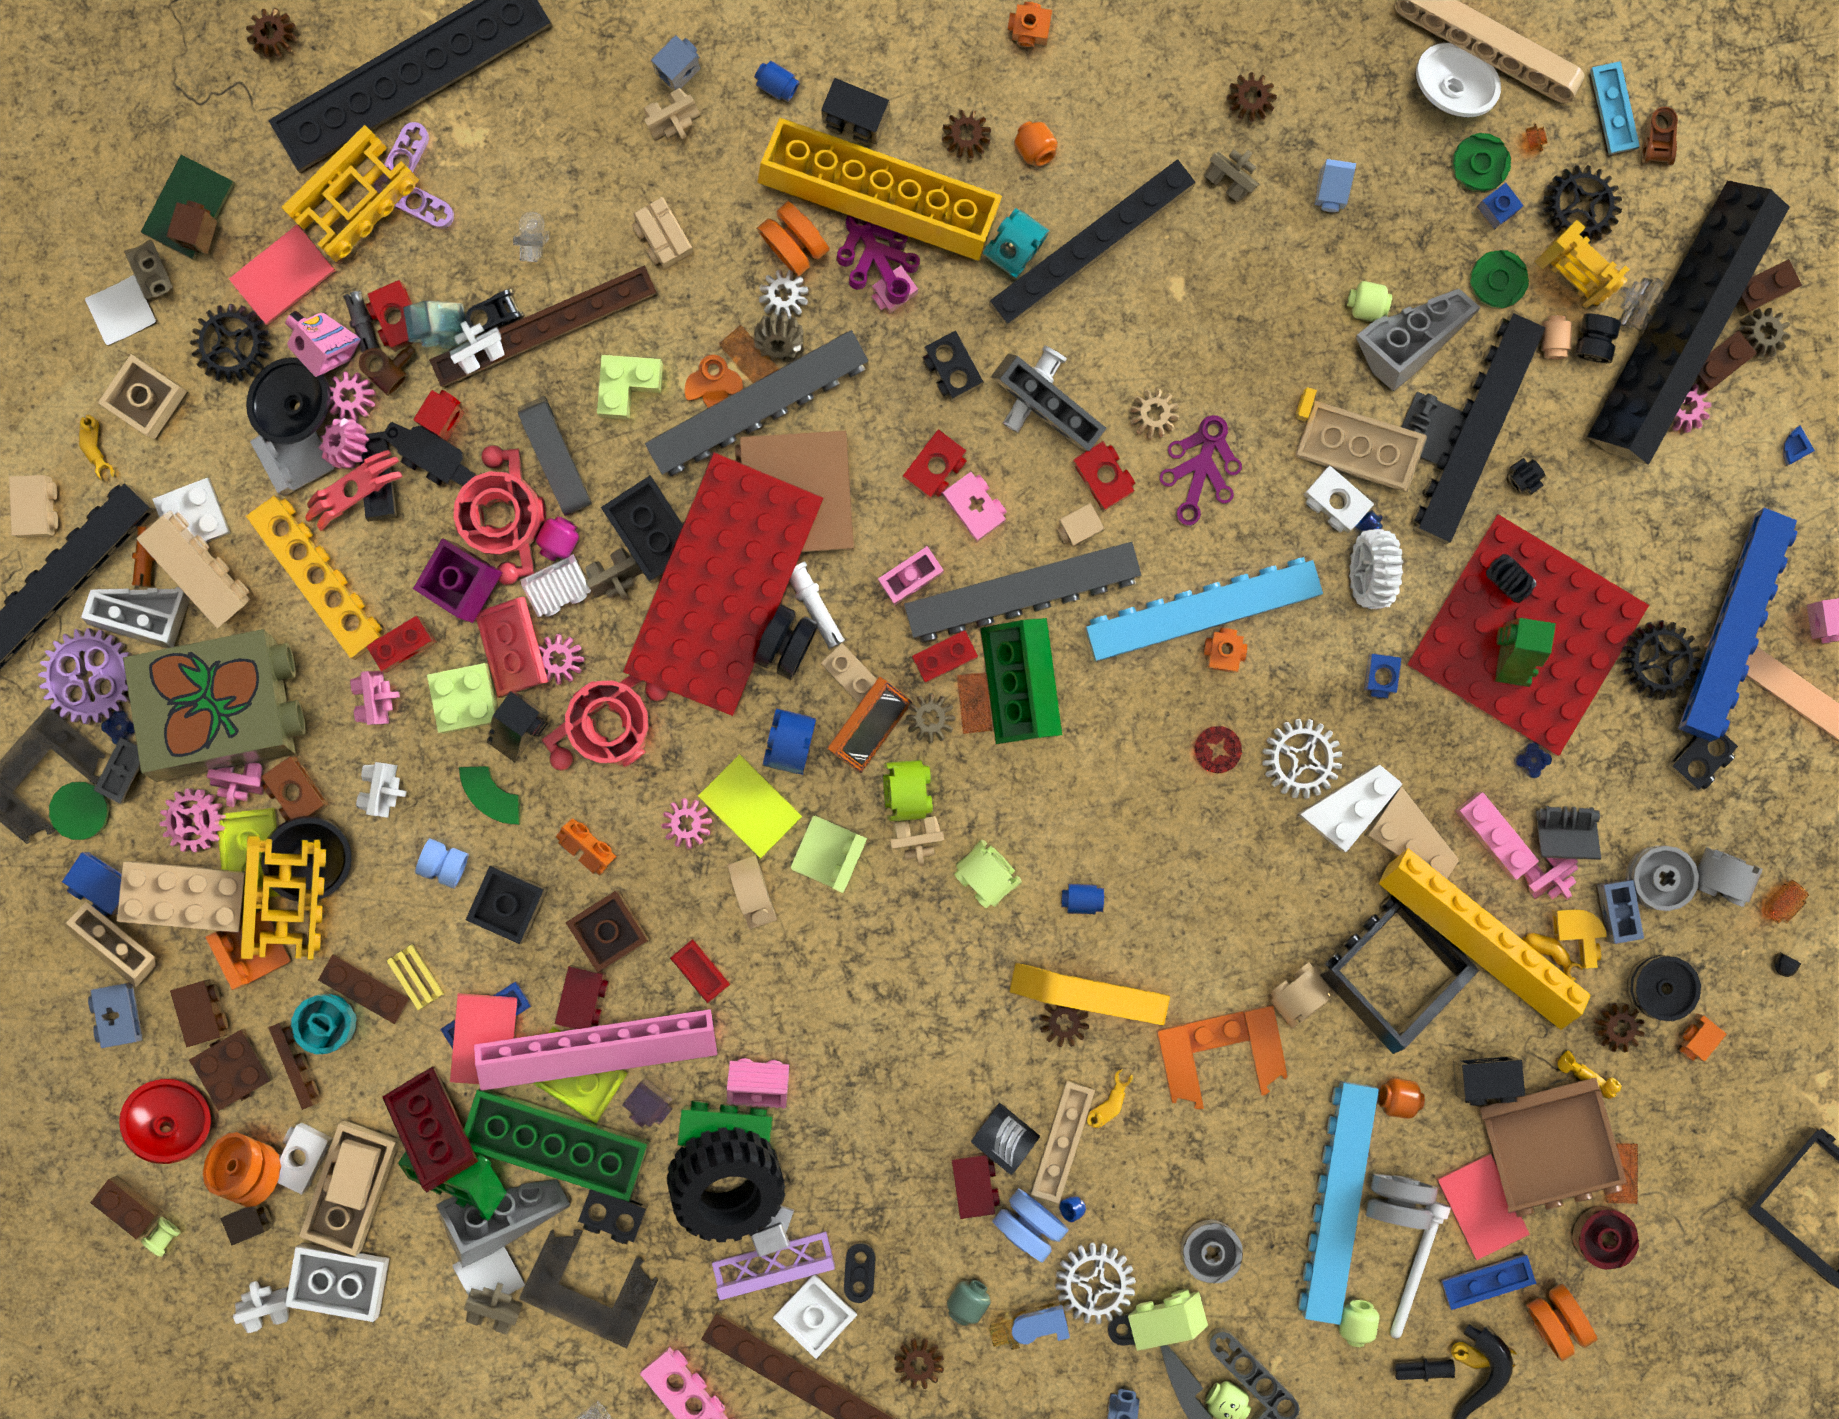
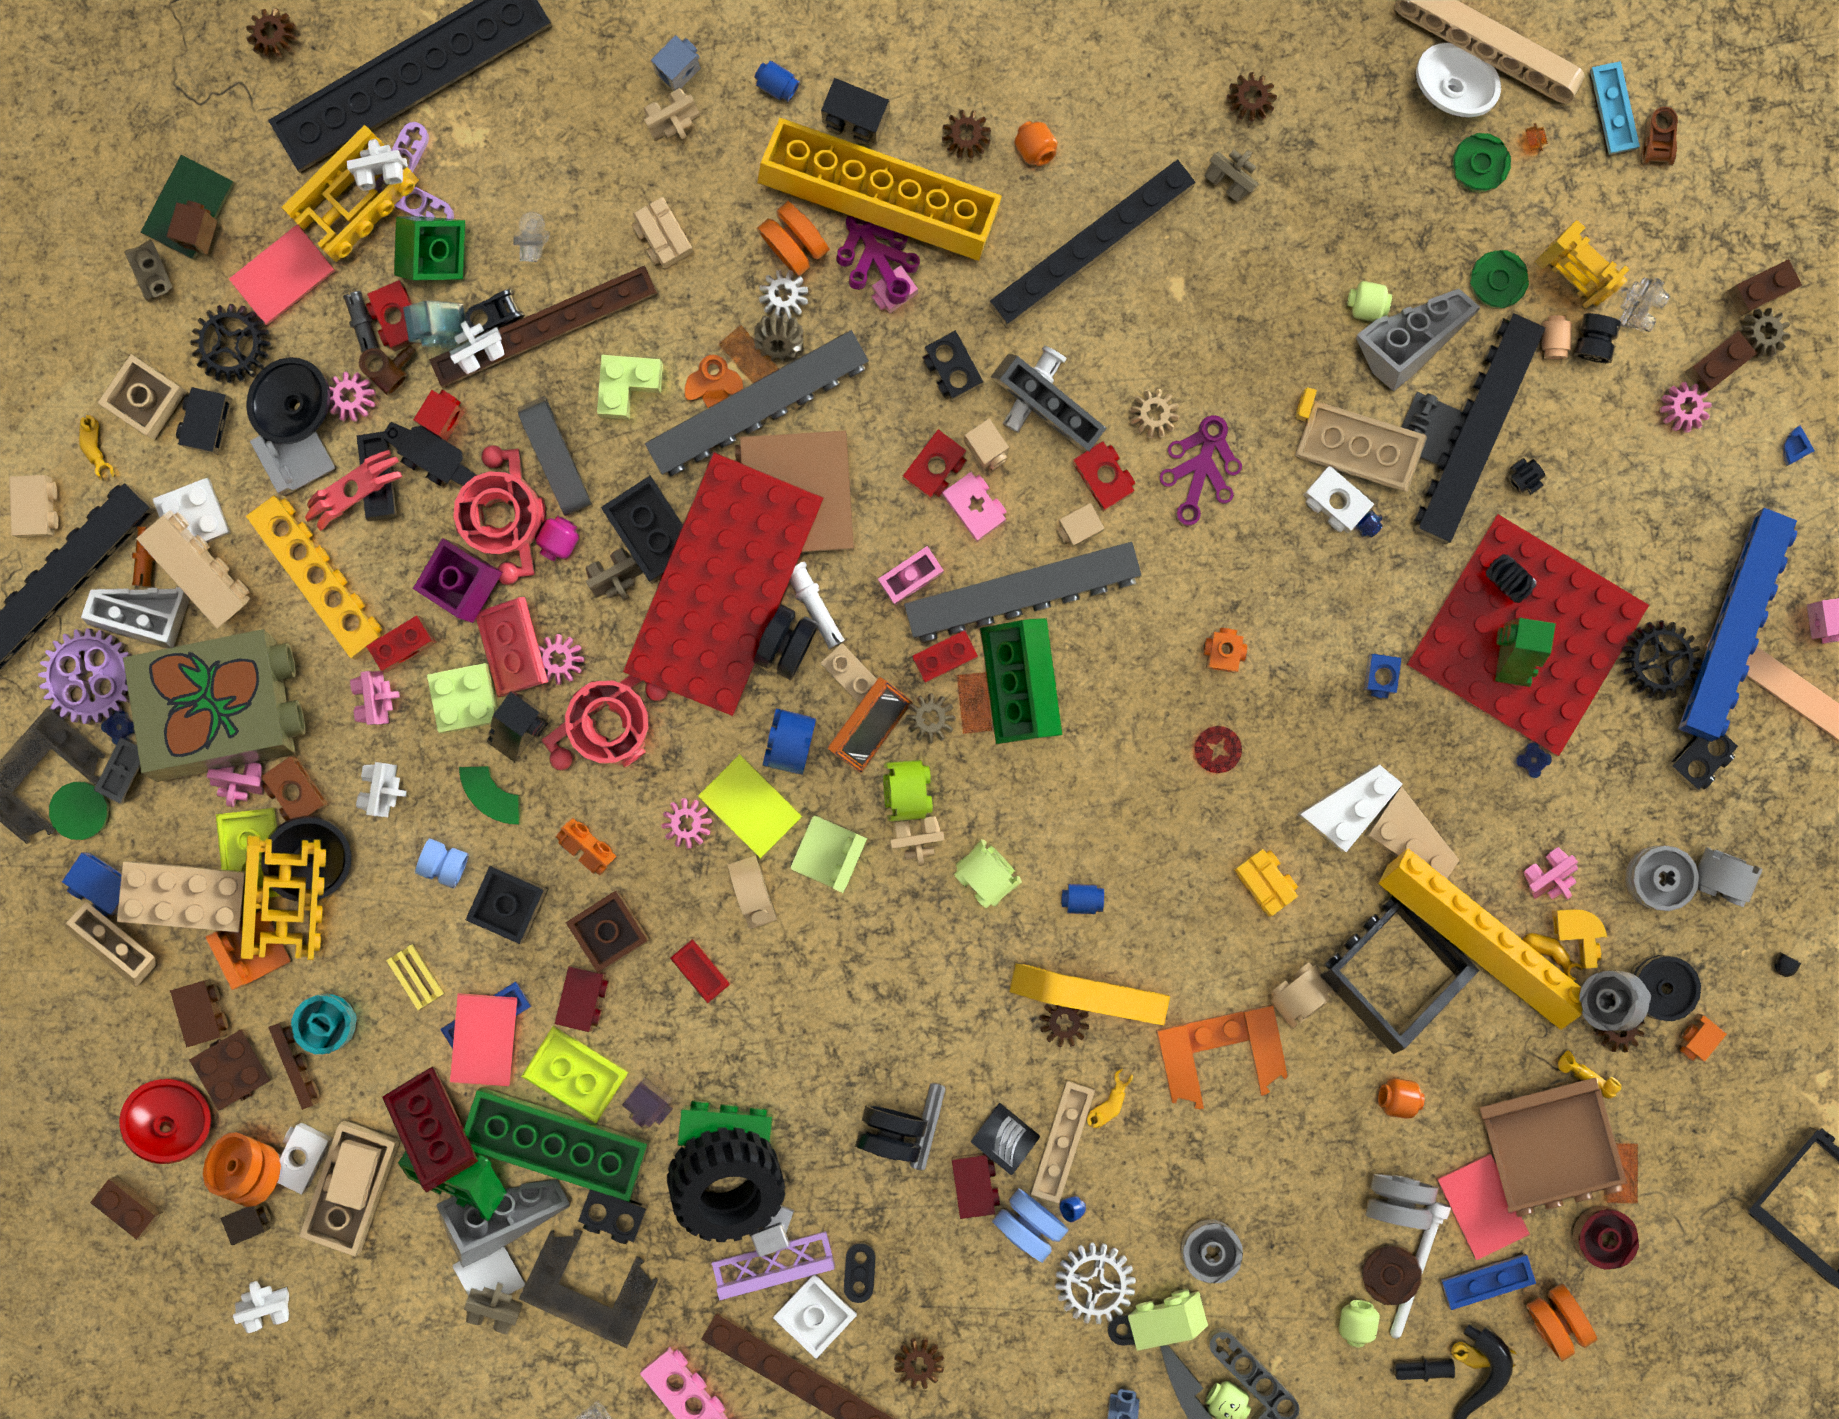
(120, 310): white sticker -> none
(120, 1030): sand blue brick -> none
(160, 1236): yellowish green bush -> none
(179, 815): bright pink gear -> none
(203, 420): none -> black brick
(320, 342): bright pink torso -> none
(337, 1282): white brick -> none
(343, 443): bright pink gear -> none
(364, 989): reddish brown plate -> none
(377, 161): none -> white hips
(429, 248): none -> green slope
(556, 586): white brick -> none
(595, 1050): bright pink brick -> none
(757, 1083): bright pink brick -> none
(890, 1138): none -> black wheel
(931, 1114): none -> light grey axle
(968, 1302): sand green head -> none
(987, 445): none -> tan brick
(1016, 242): teal brick -> none
(1030, 1324): medium blue hips -> none
(1032, 34): orange brick -> none
(1203, 610): medium azure brick -> none
(1266, 882): none -> yellow brick
(1324, 771): white gear -> none
(1334, 185): light blue slope -> none
(1339, 1202): medium azure brick -> none
(1376, 569): white gear -> none
(1392, 1275): none -> reddish brown tile
(1489, 1079): black brick -> none
(1496, 836): bright pink brick -> none
(1500, 206): blue brick -> none
(1568, 833): dark grey hinge -> none
(1576, 193): black gear -> none
(1620, 911): sand blue brick -> none
(1620, 1014): none -> light grey brick
(1688, 321): black brick -> none
(1786, 902): clear orange brick -> none

